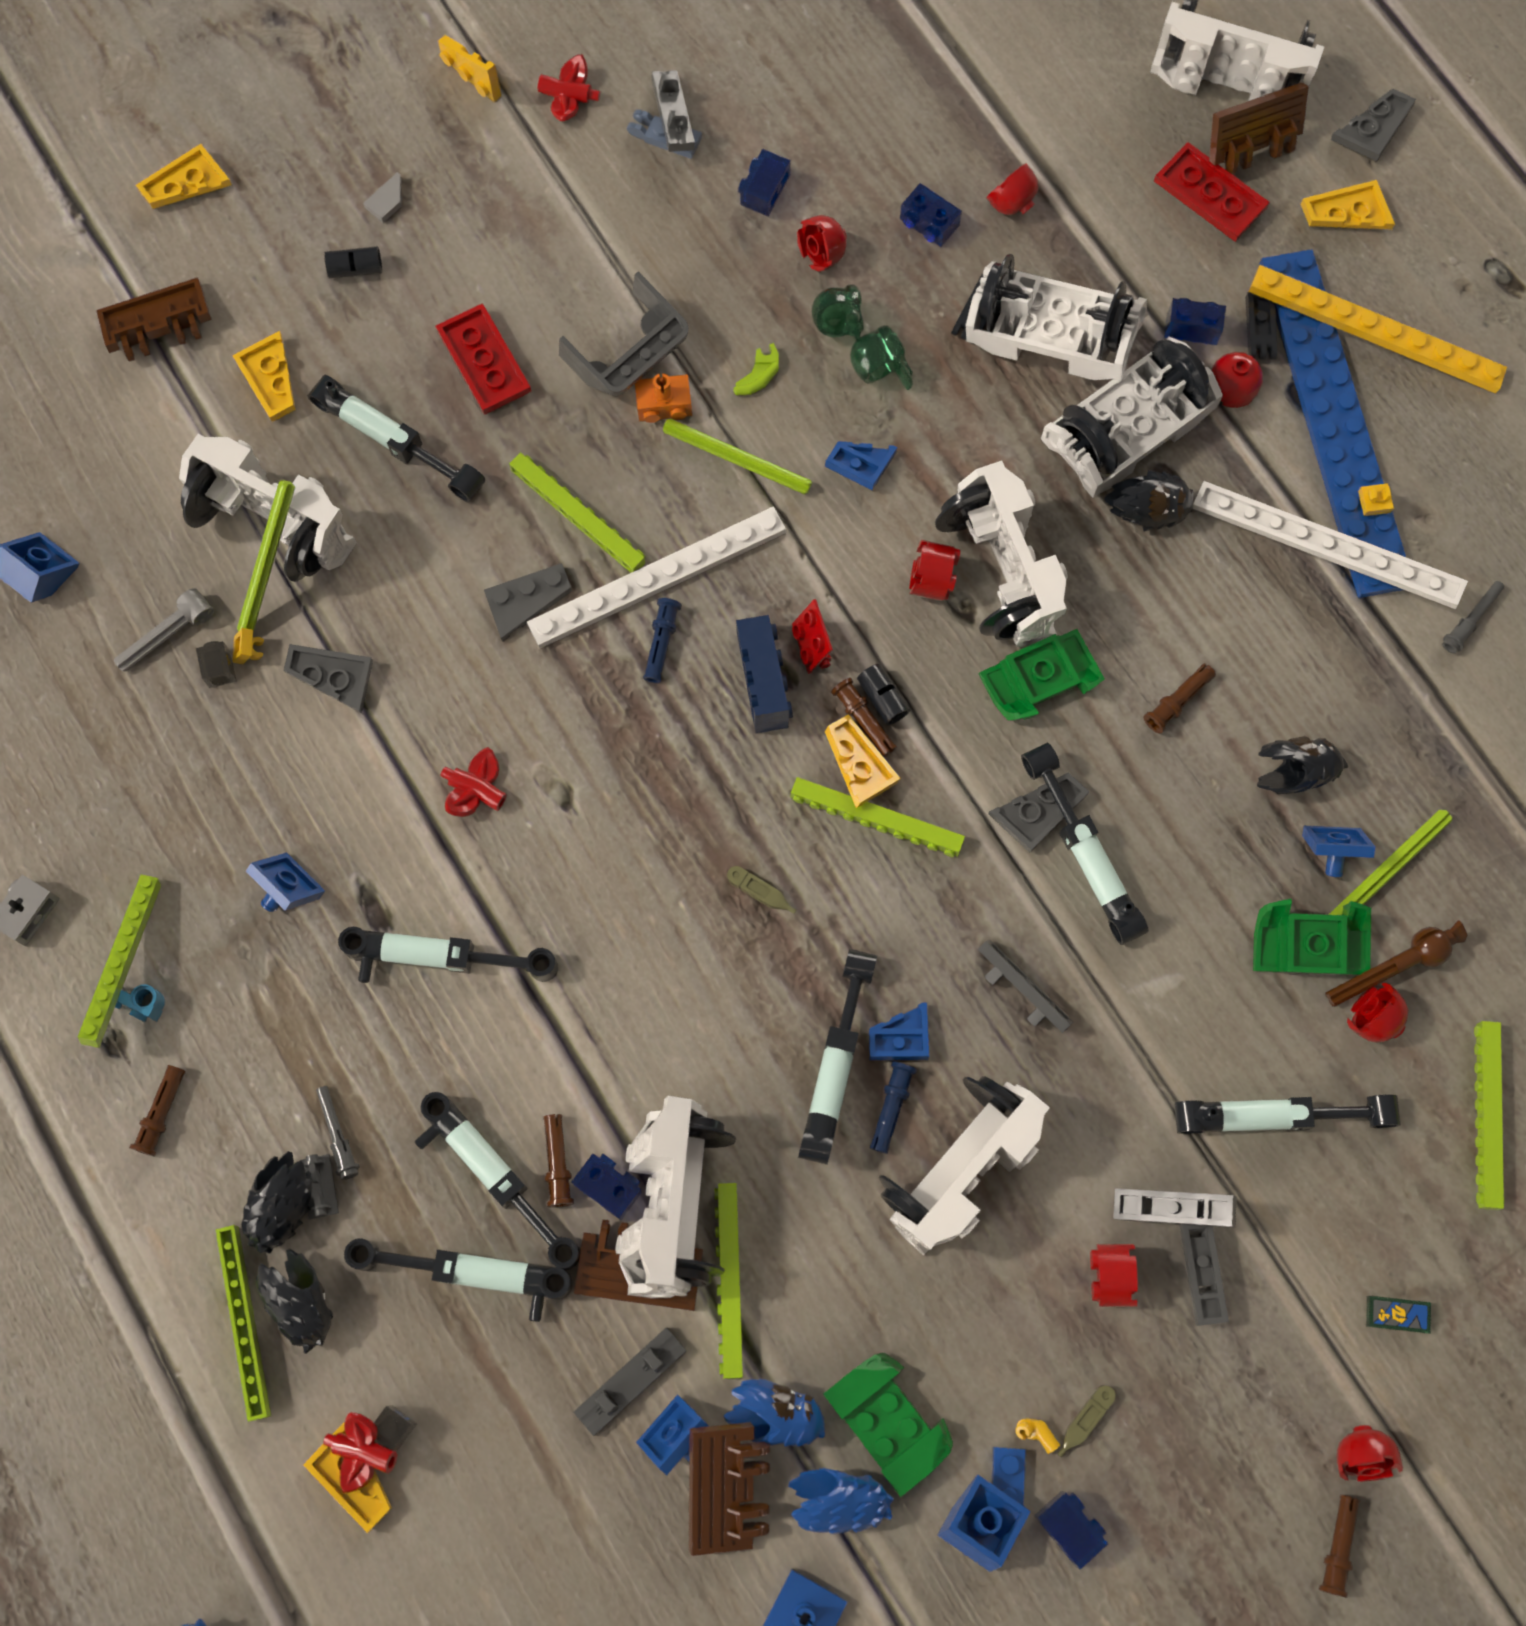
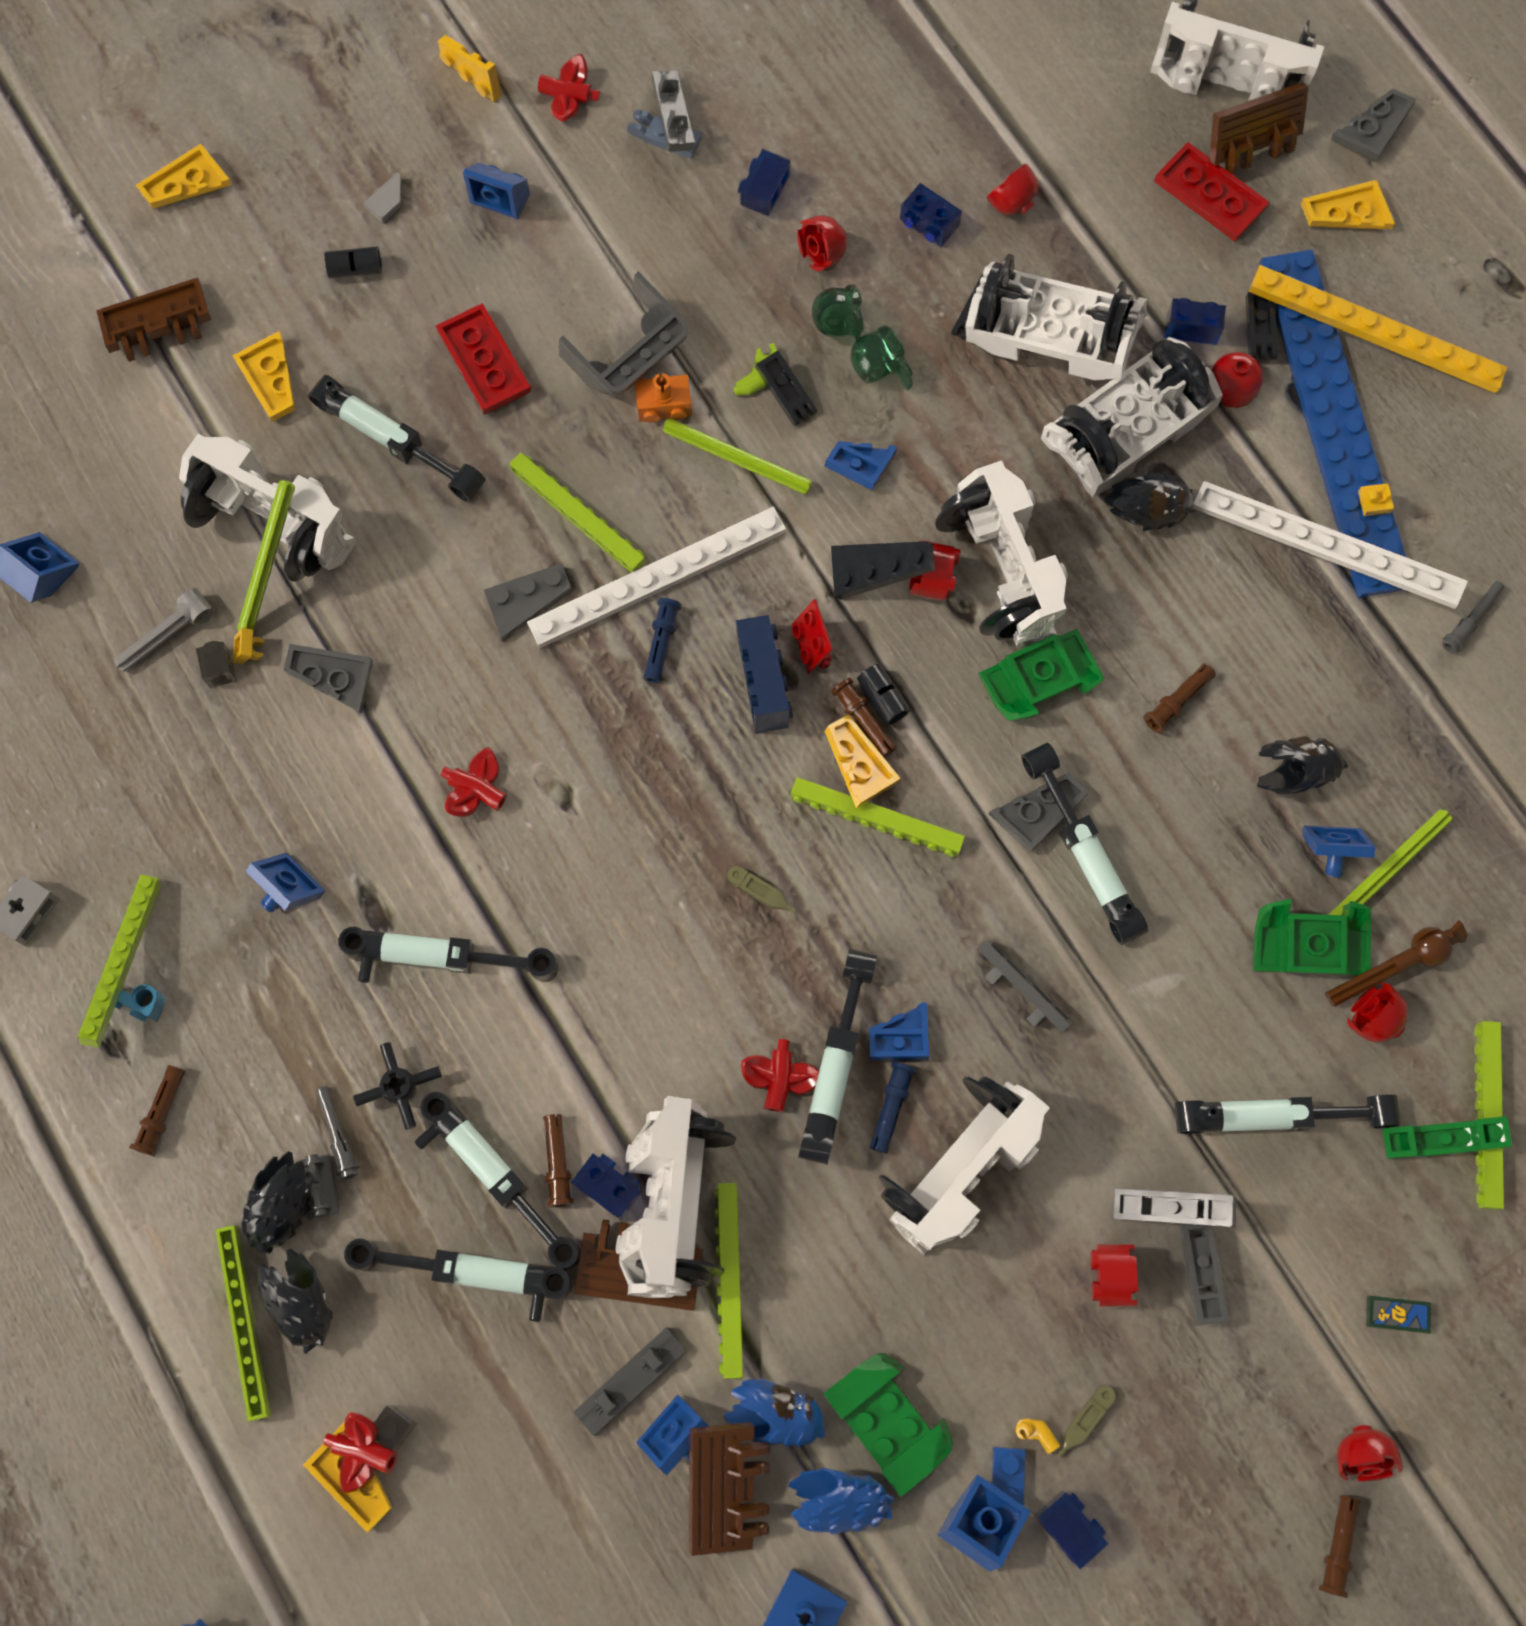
(408, 1090): none -> black bar
(496, 189): none -> blue slope
(779, 1076): none -> red plant
(785, 387): none -> black hinge
(877, 565): none -> black wing
(1447, 1138): none -> green slope

